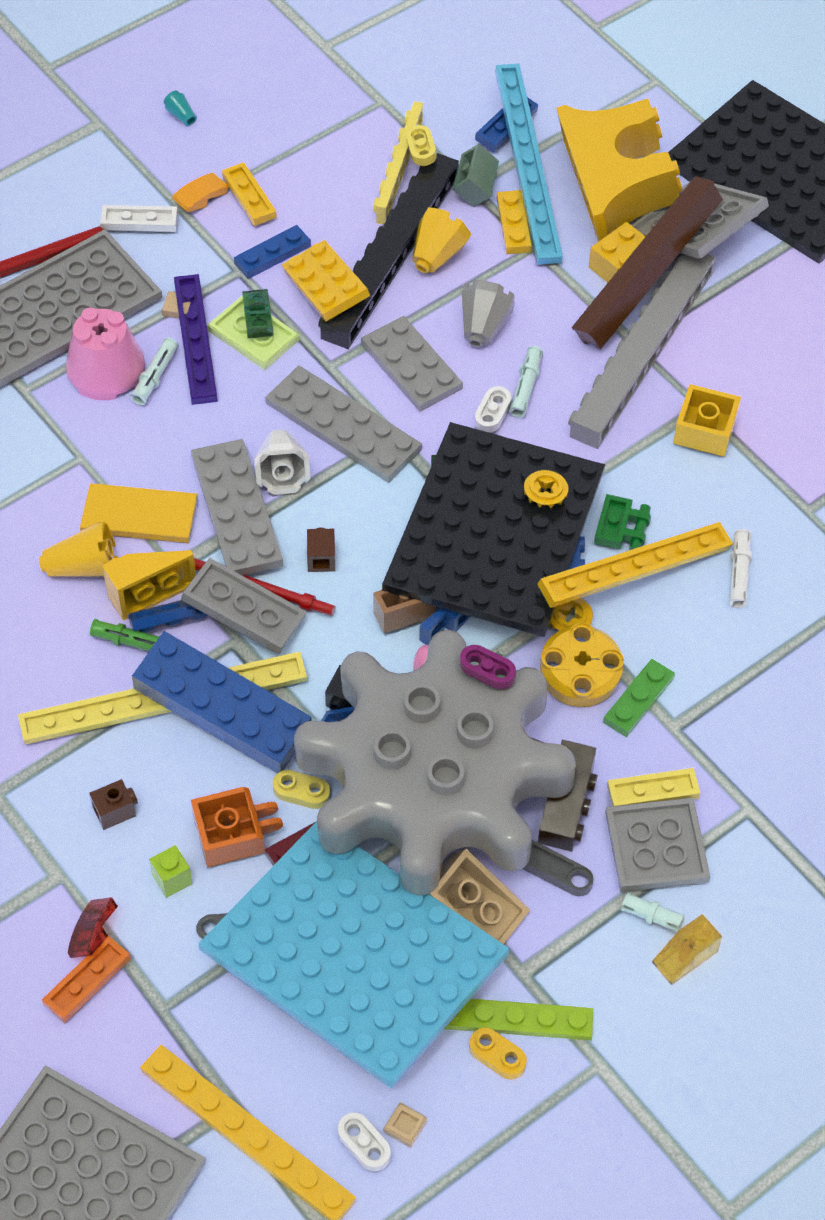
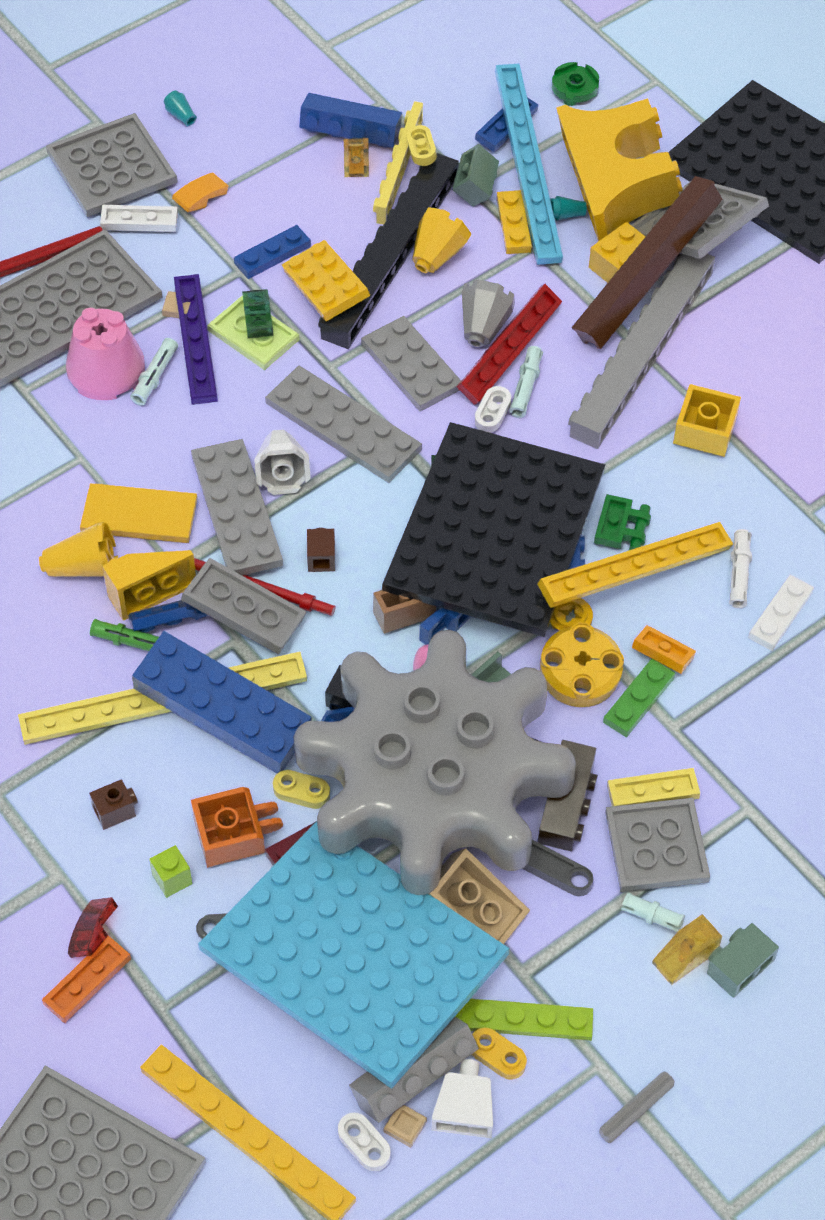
(111, 164): none -> light grey plate
(249, 194): yellow plate -> none
(350, 119): none -> blue brick
(356, 157): none -> clear yellow slope
(442, 1055): none -> light grey brick
(464, 1103): none -> white torso
(489, 666): magenta plate -> none
(509, 344): none -> red plate
(546, 479): yellow gear -> none
(567, 208): none -> teal cone
(575, 93): none -> green plate
(636, 1107): none -> light grey axle
(663, 649): none -> light orange plate
(742, 959): none -> sand green brick
(781, 612): none -> white plate

